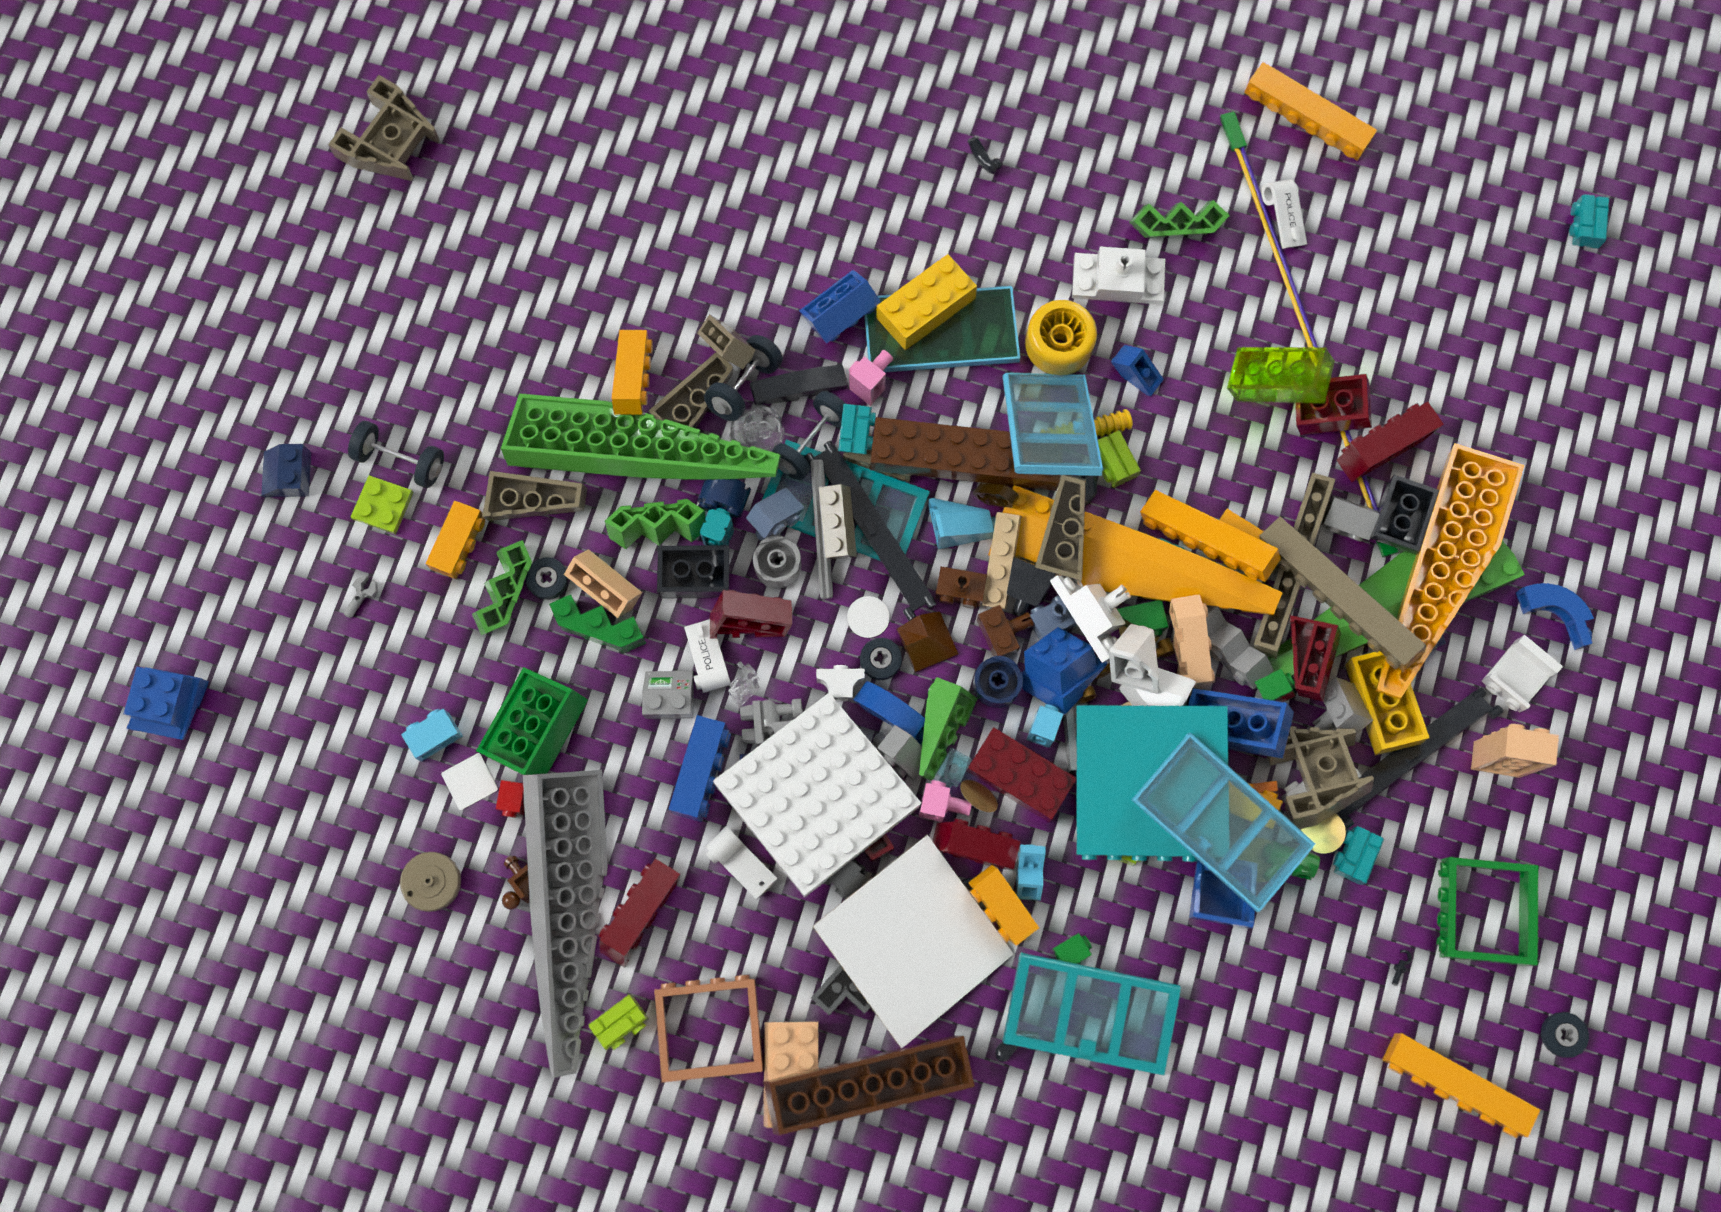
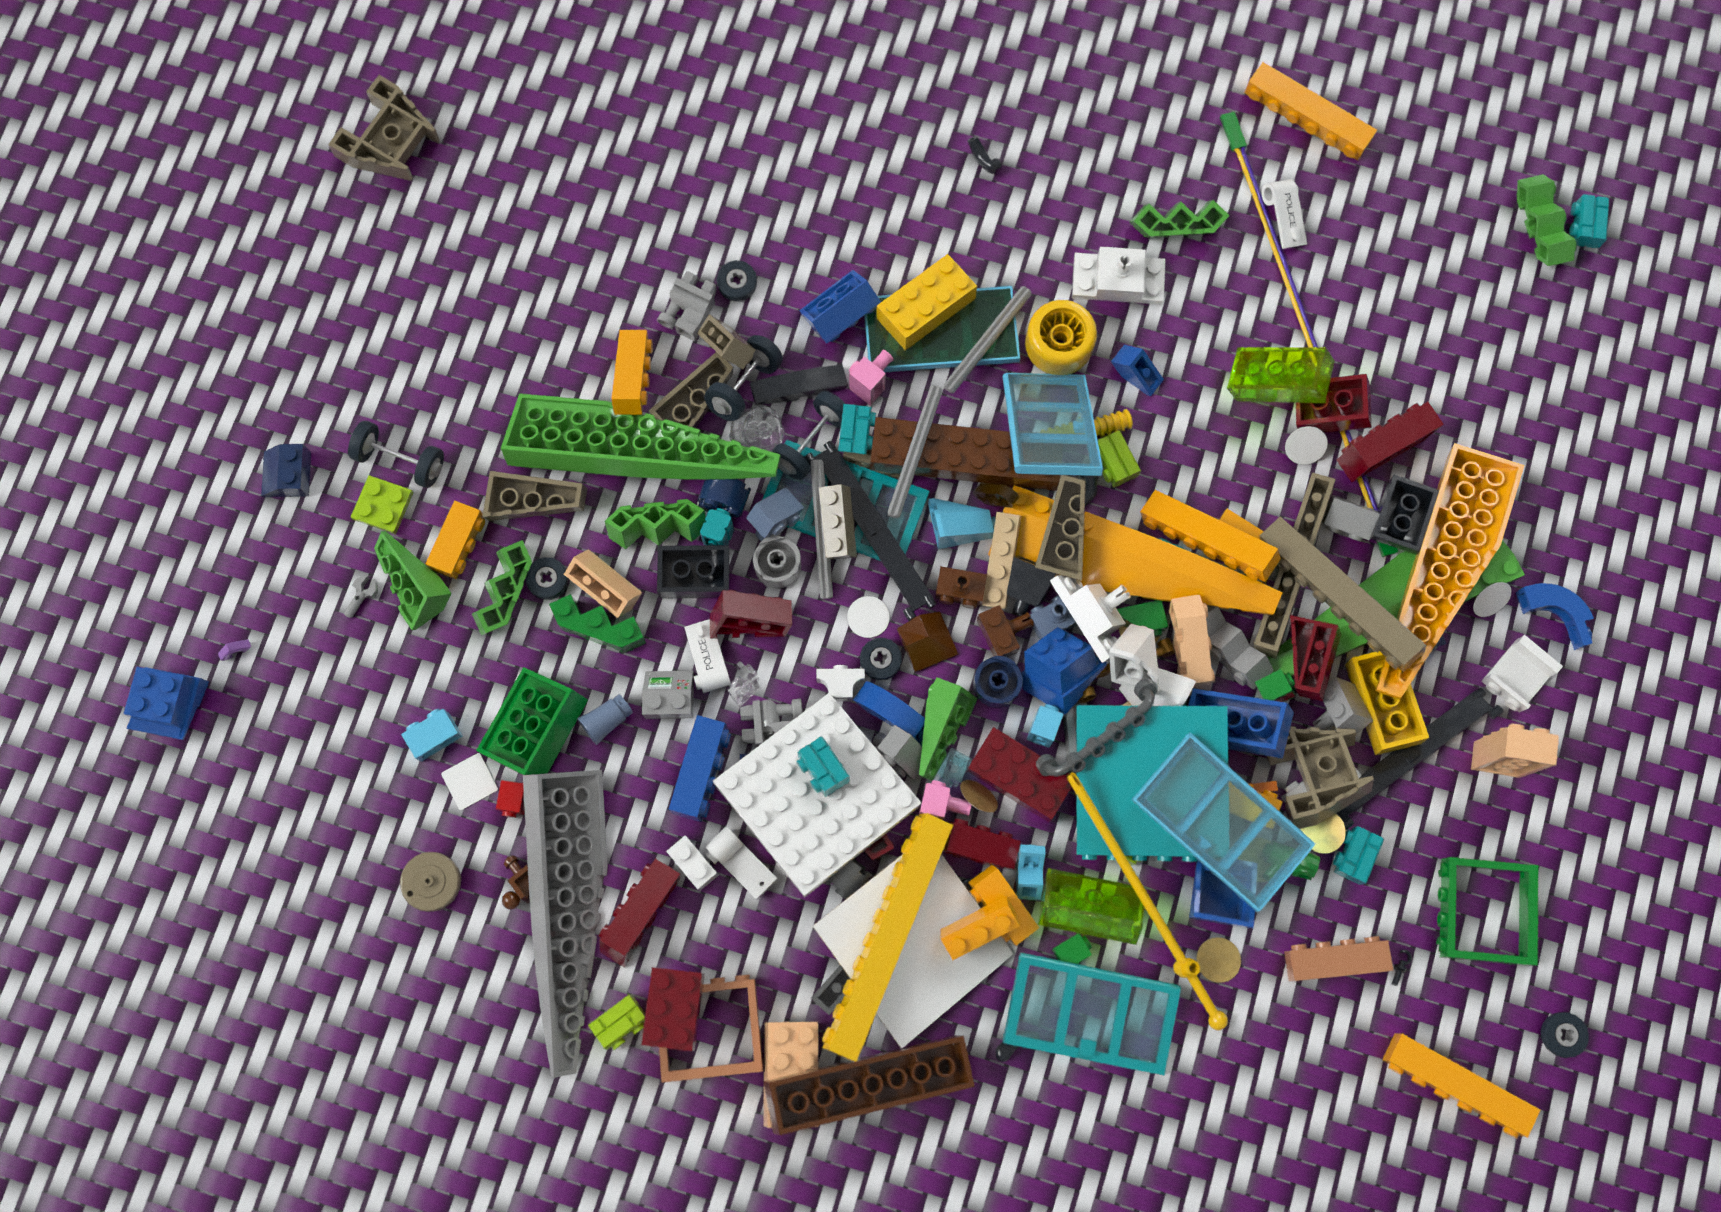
(233, 647): none -> medium lavender tile
(416, 585): none -> bright green wedge
(605, 718): none -> sand blue plant
(673, 1009): none -> dark red brick
(692, 863): none -> white brick
(693, 300): none -> light grey hips
(732, 290): none -> black bush
(823, 767): none -> teal brick
(887, 937): none -> yellow brick
(914, 453): none -> light grey axle
(979, 927): none -> light orange brick
(987, 339): none -> light grey axle
(1091, 906): none -> clear neon green brick
(1095, 745): none -> dark grey bar
(1183, 966): none -> yellow bar
(1218, 959): none -> pearl gold sticker
(1306, 445): none -> white sticker
(1338, 960): none -> nougat brick
(1492, 599): none -> white sticker
(1545, 220): none -> bright green brick

